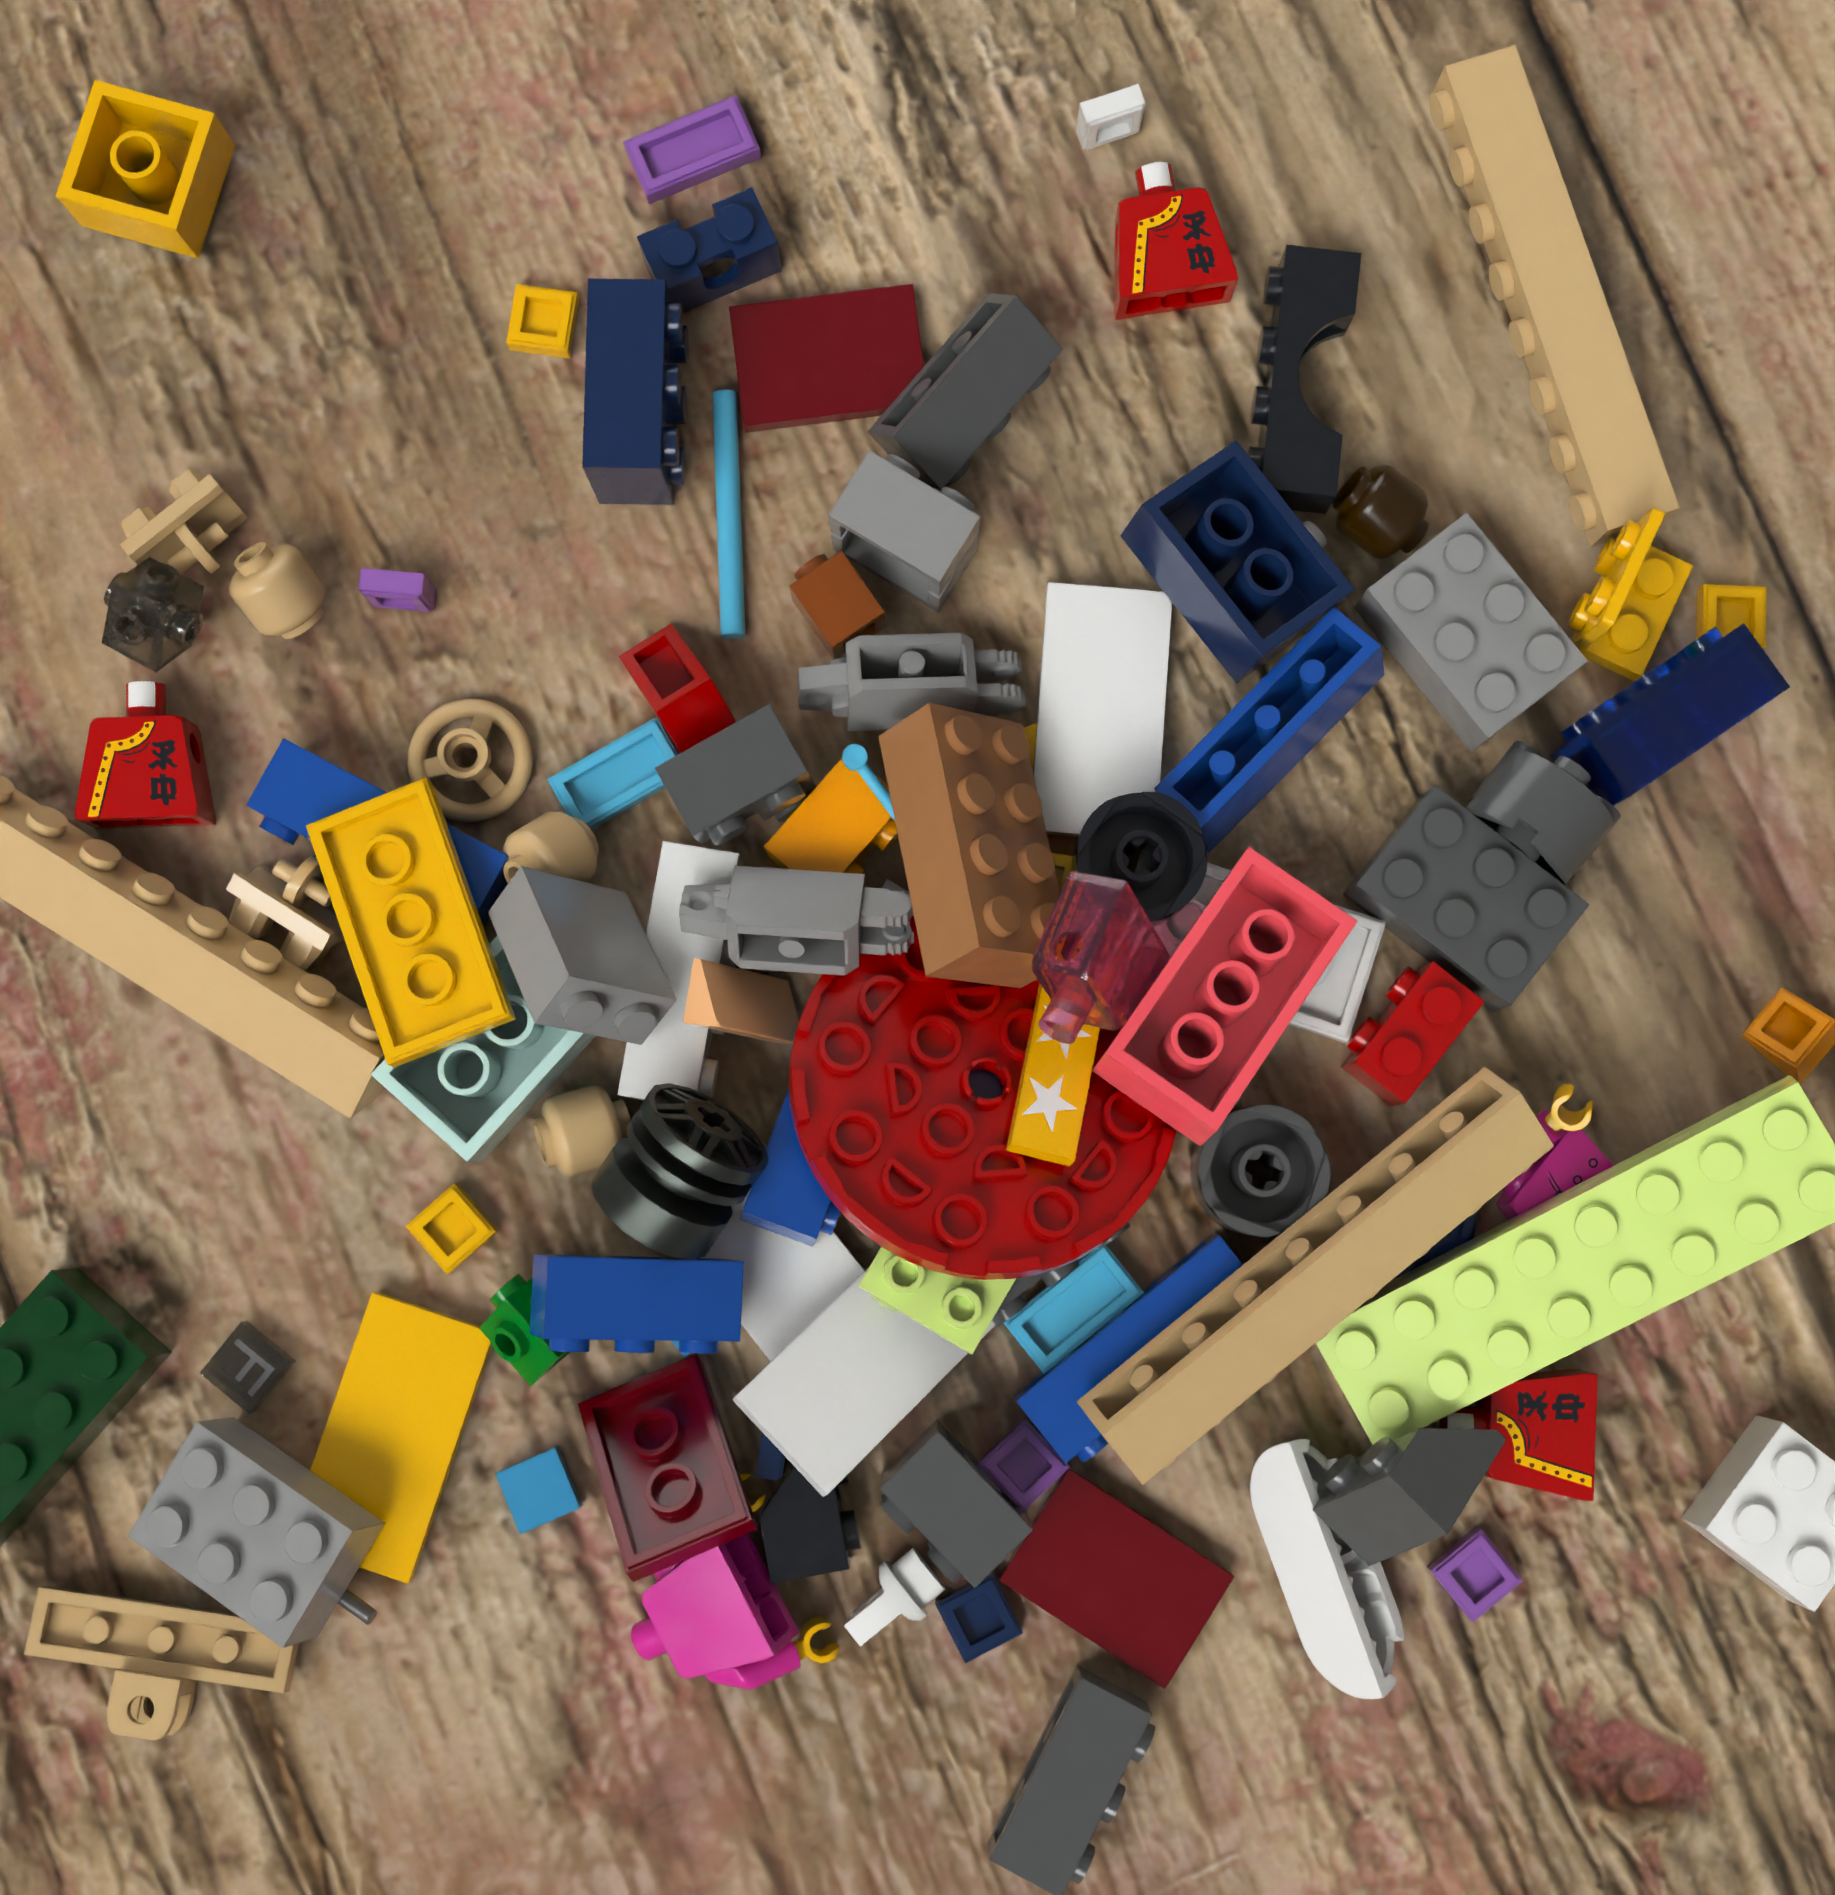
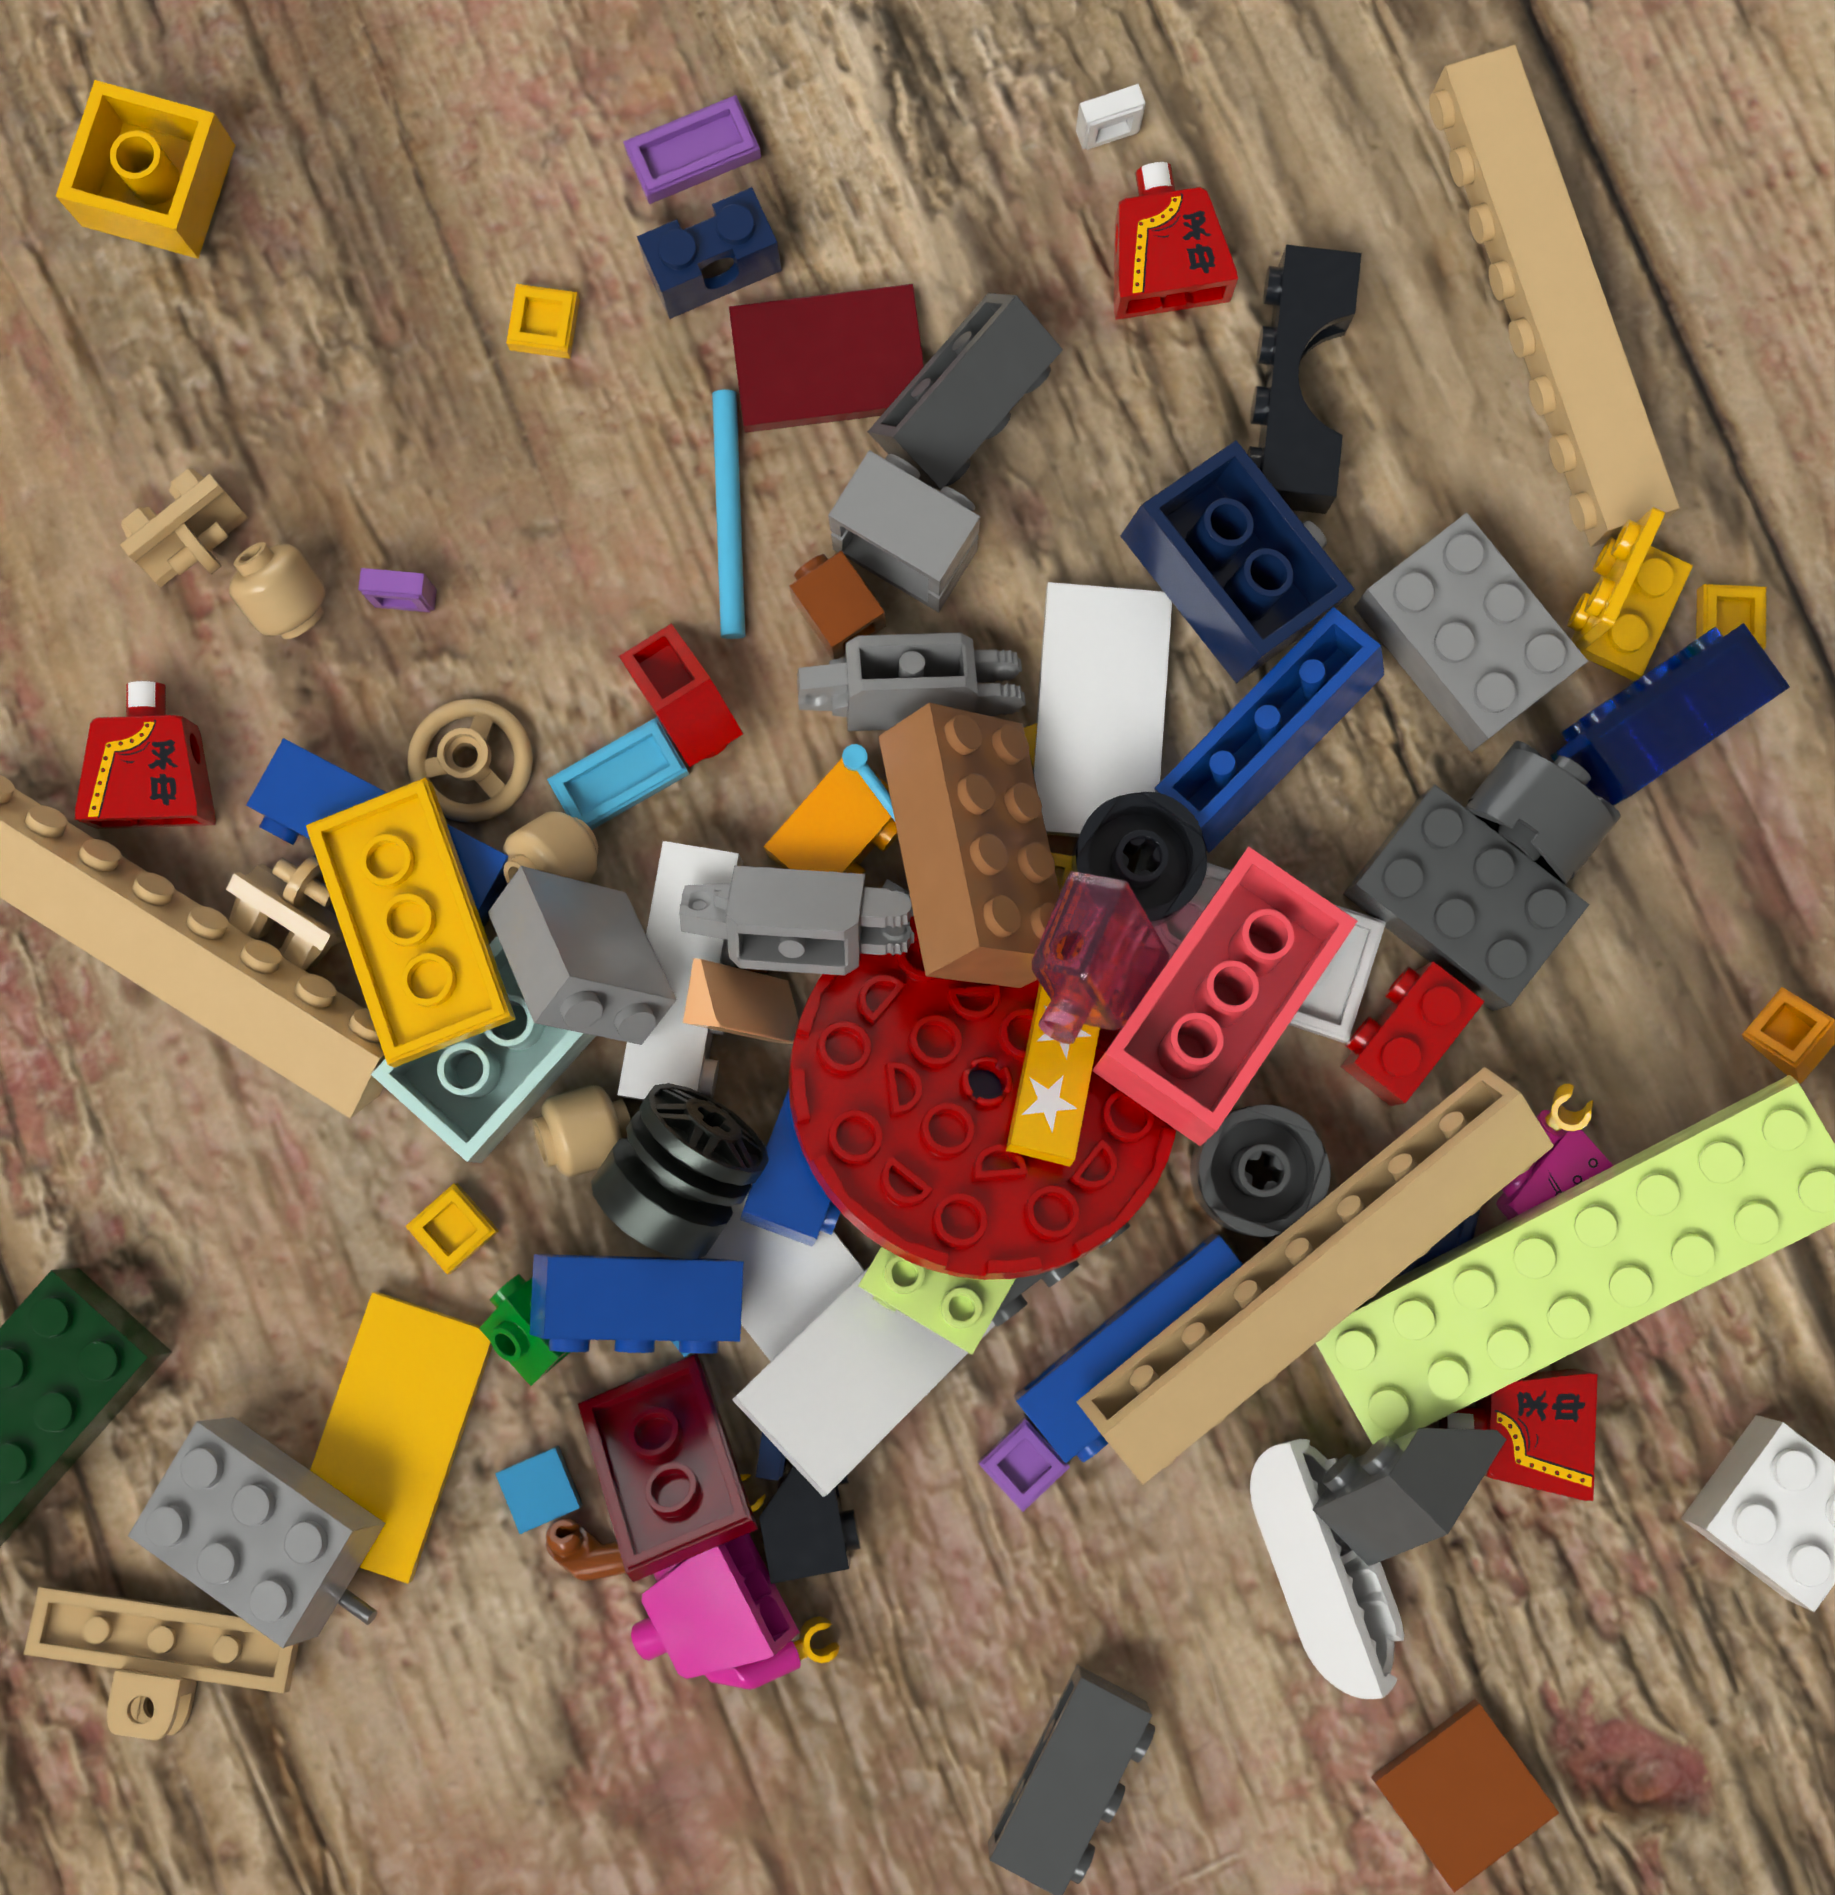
(152, 613): clear smoke brick -> none
(247, 1367): clear smoke tile -> none
(581, 1552): none -> dark orange arm
(634, 392): dark blue brick -> none
(736, 775): dark grey brick -> none
(905, 1590): white piece -> none
(953, 1505): dark grey brick -> none
(978, 1617): dark blue tile -> none
(1073, 1308): medium azure tile -> none
(1116, 1577): dark red tile -> none
(1381, 511): dark brown head -> none
(1465, 1795): none -> dark orange tile
(1474, 1573): medium lavender tile -> none

